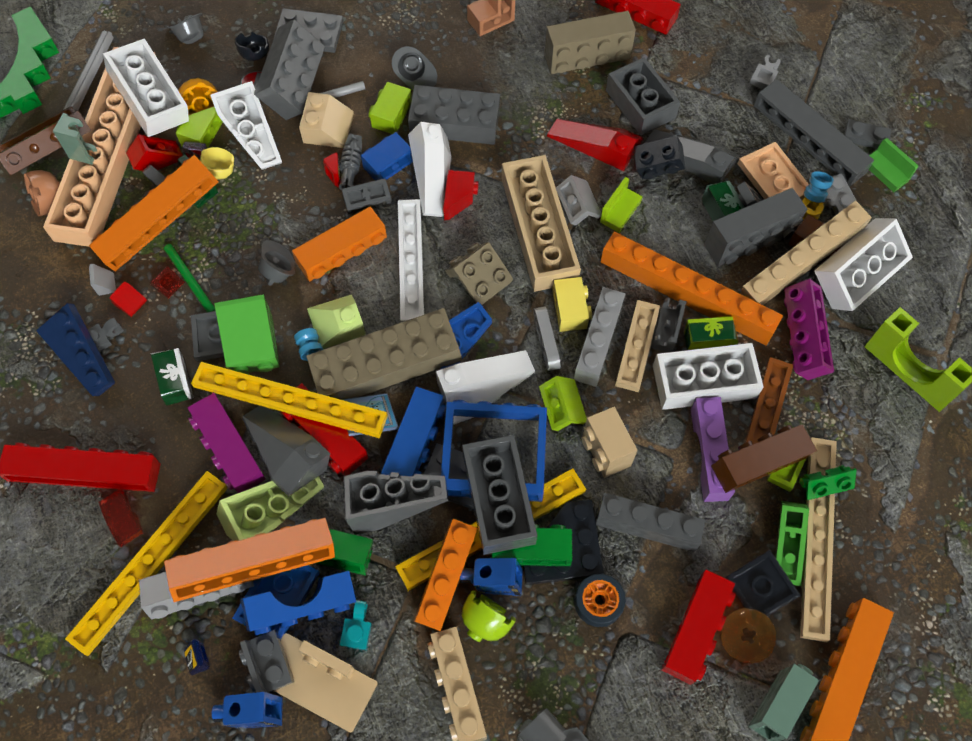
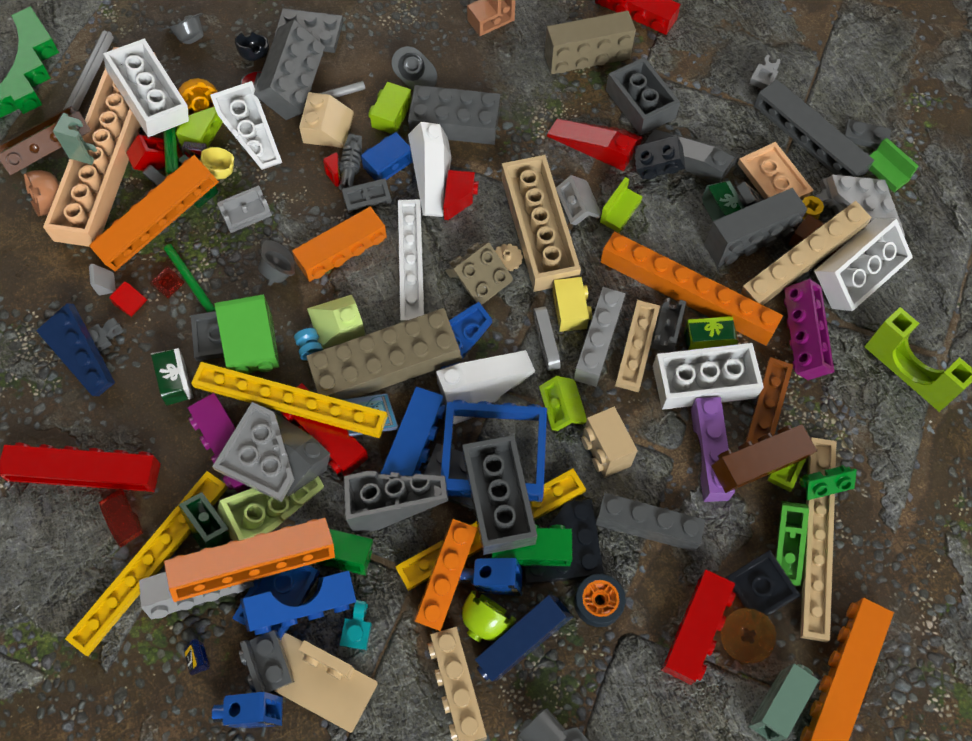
(170, 149): none -> green axle
(204, 522): none -> dark green slope
(244, 209): none -> light grey hinge
(257, 454): none -> light grey plate
(510, 256): none -> tan piece
(523, 638): none -> dark blue slope
(818, 186): dark azure wheel -> none
(868, 192): none -> light grey plate

